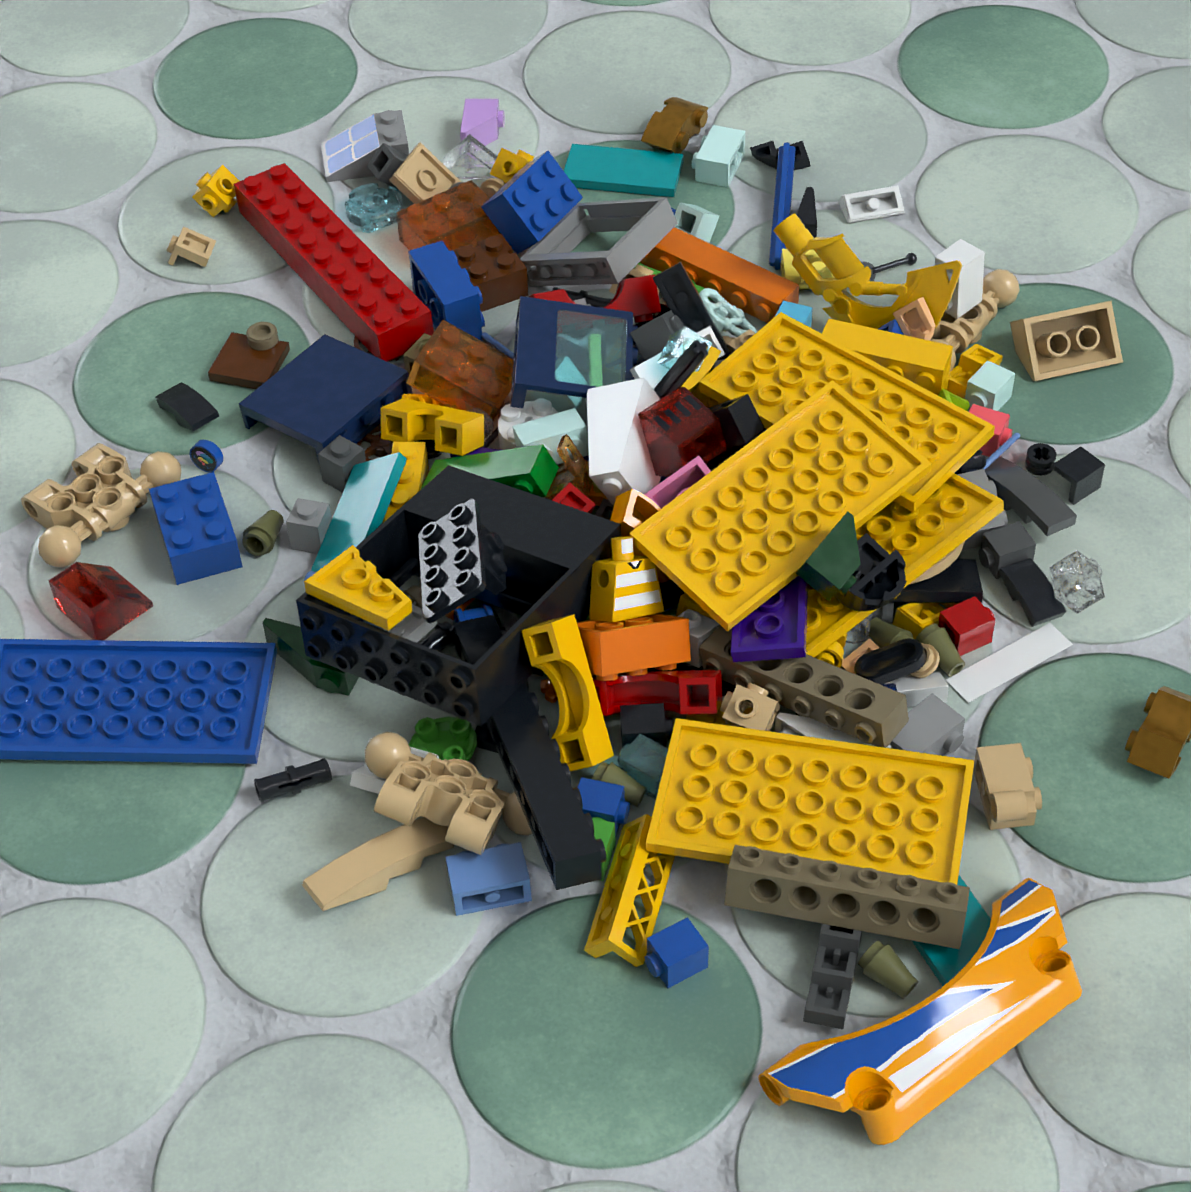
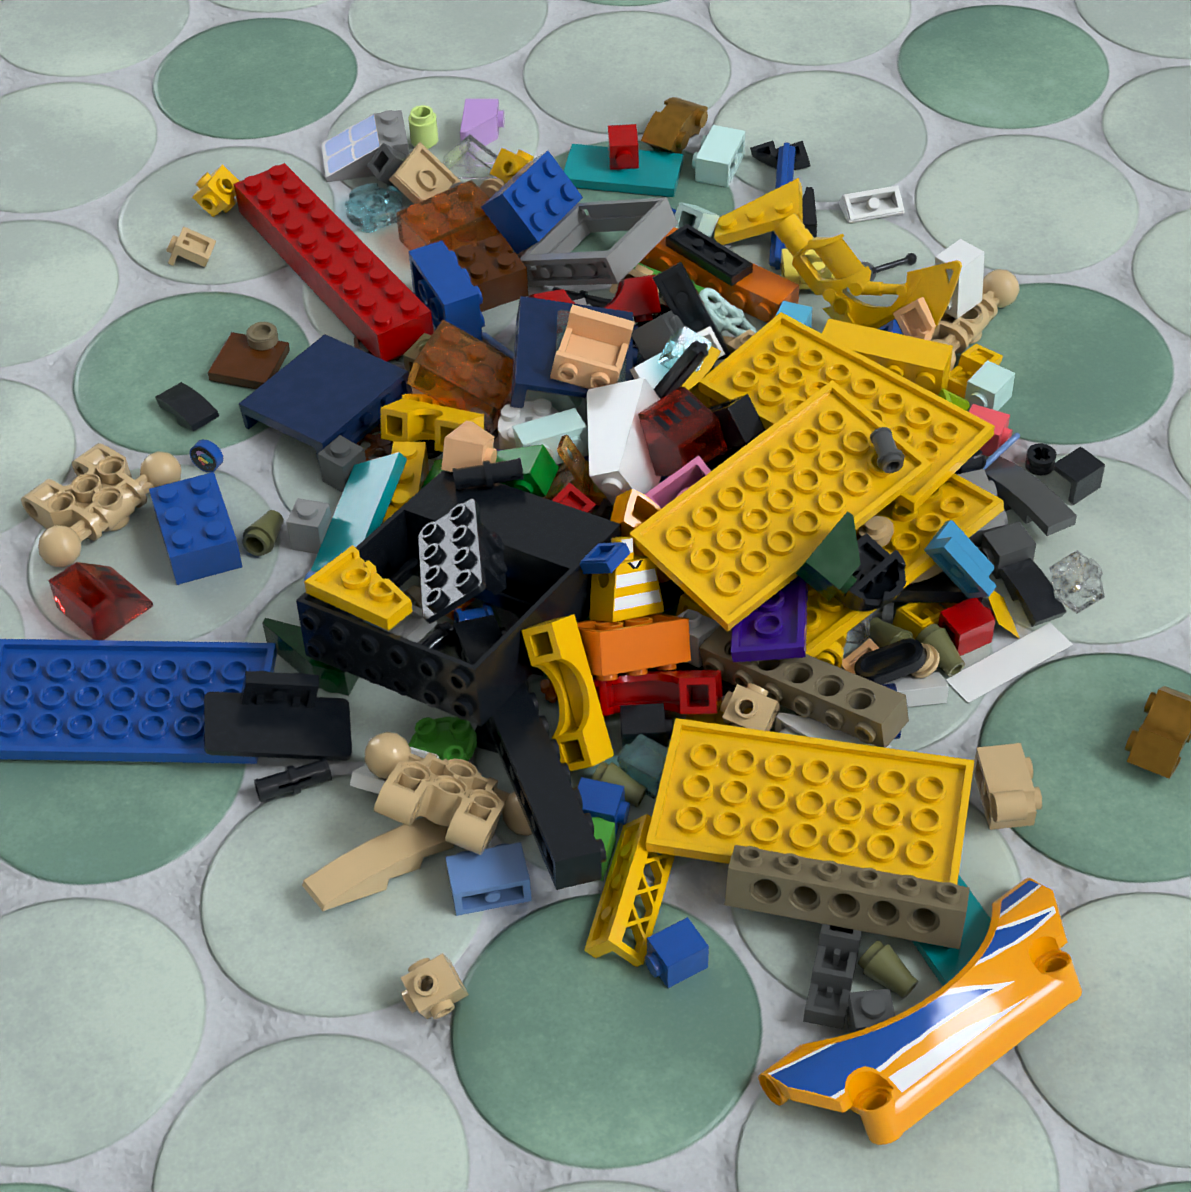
(277, 719): none -> black bracket
(423, 126): none -> yellowish green brick
(432, 987): none -> tan brick
(467, 447): none -> light nougat slope
(488, 474): none -> black pin
(592, 348): none -> light nougat panel
(604, 558): none -> blue tile
(623, 147): none -> red brick
(709, 254): none -> black tile
(760, 214): none -> yellow wing
(868, 1008): none -> dark grey brick
(879, 529): none -> tan plate
(889, 457): none -> dark grey pin
(931, 729): light grey brick -> none
(961, 561): none -> dark azure panel
(1002, 613): none -> yellow sticker
(1067, 341): tan slope -> none

